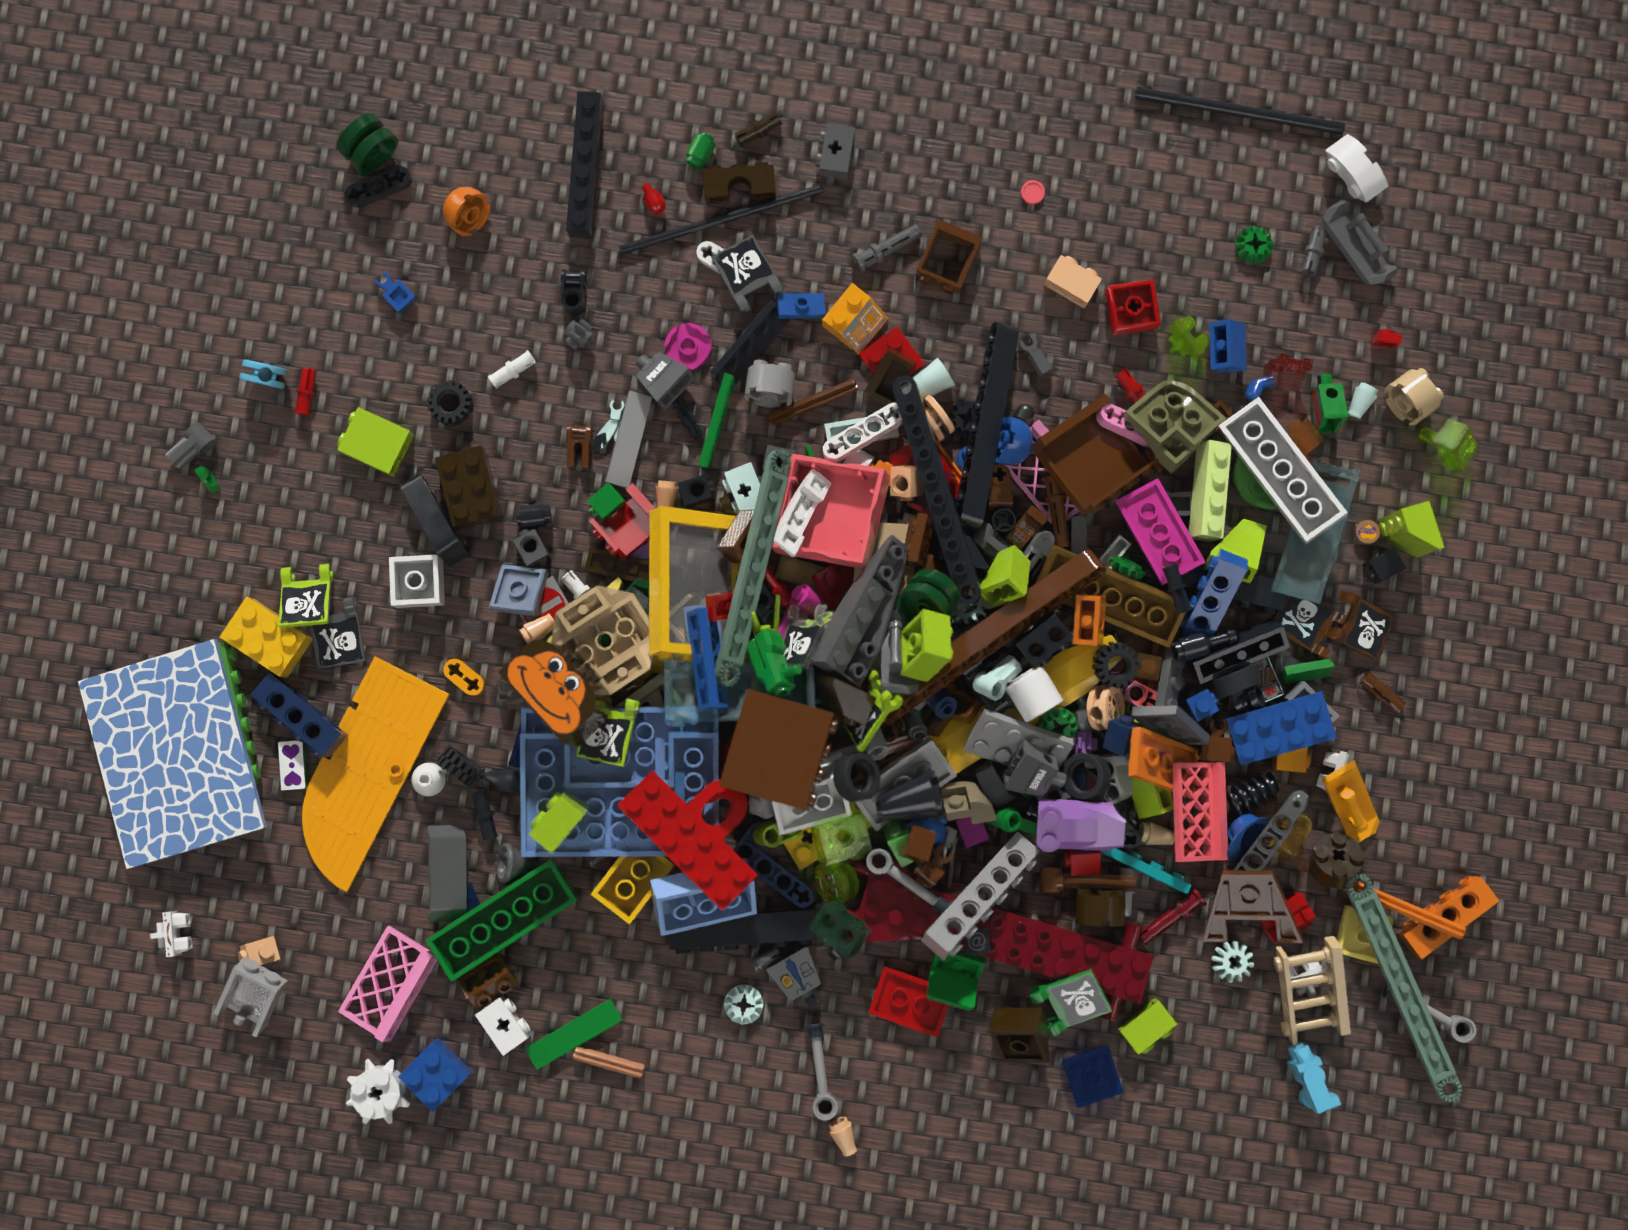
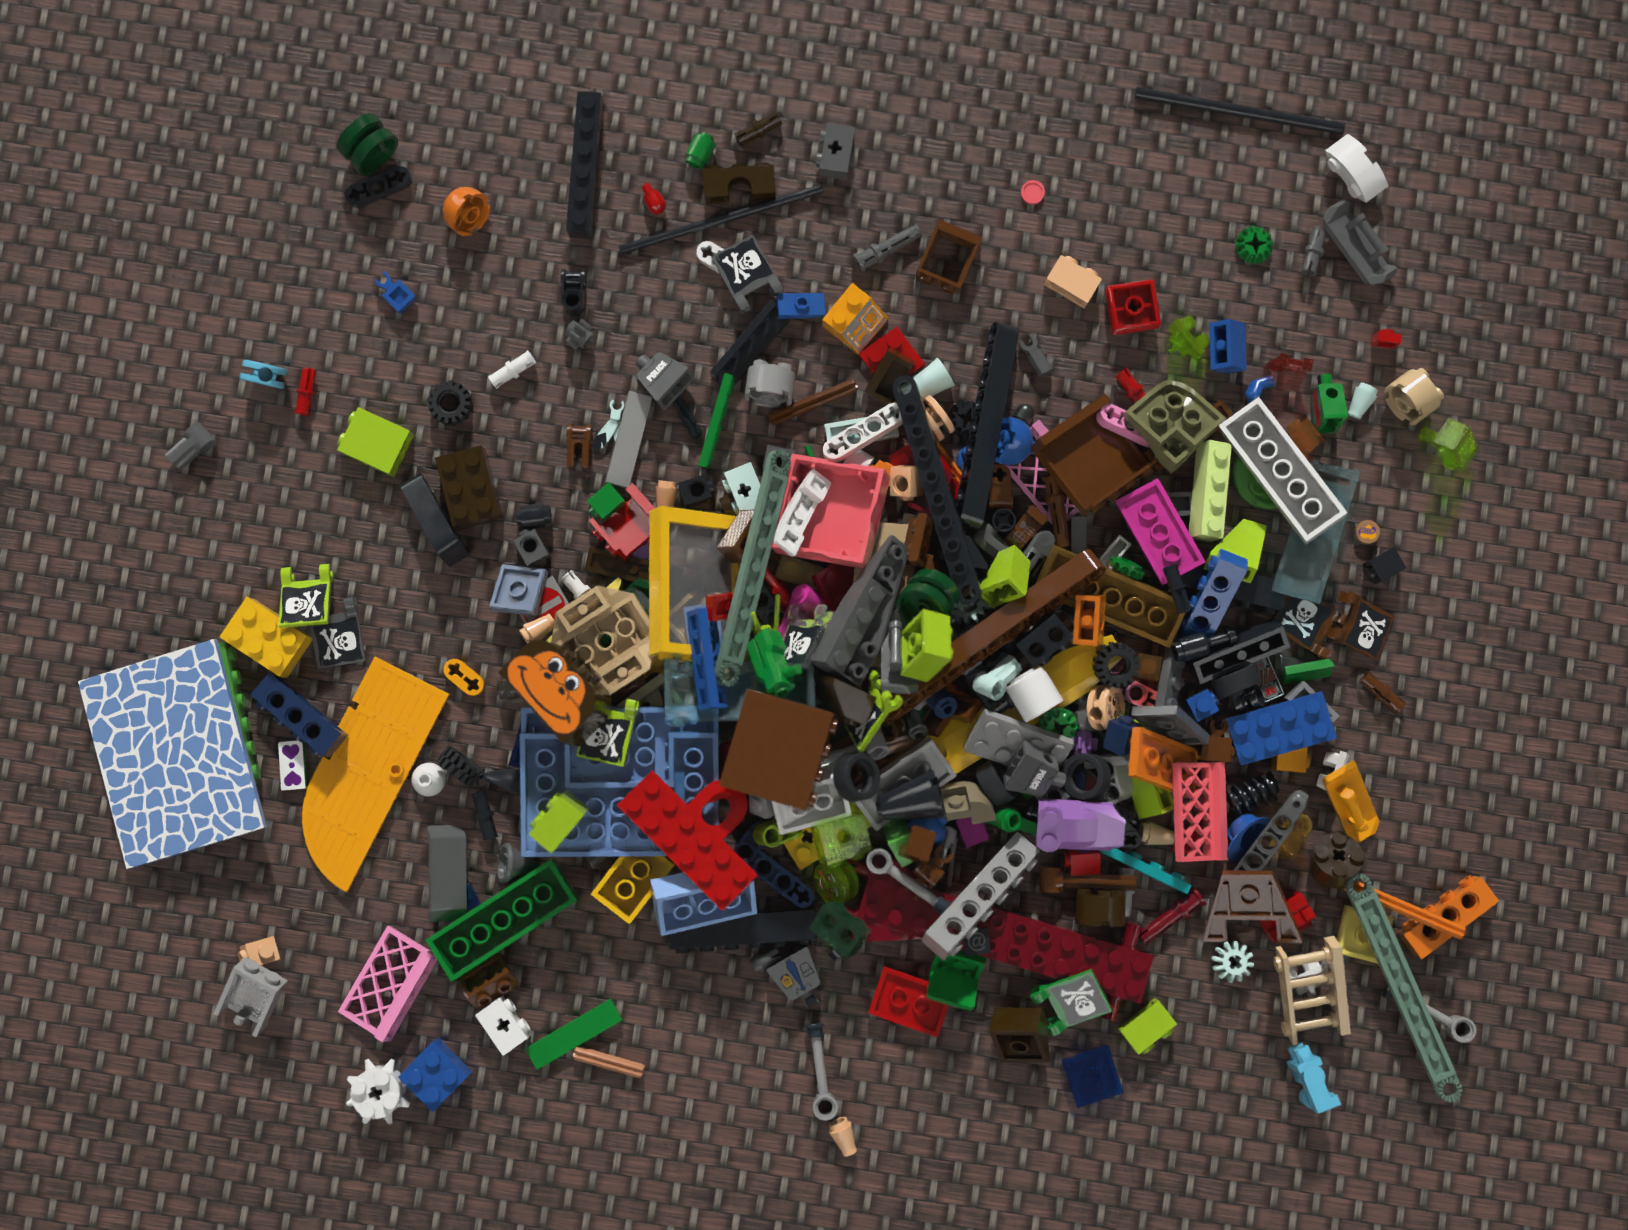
(169, 933): white hips -> none
(207, 479): green tile -> none
(416, 581): white brick -> none
(688, 345): dark pink tile -> none
(751, 1013): light aqua gear -> none
(1412, 530): lime slope -> none

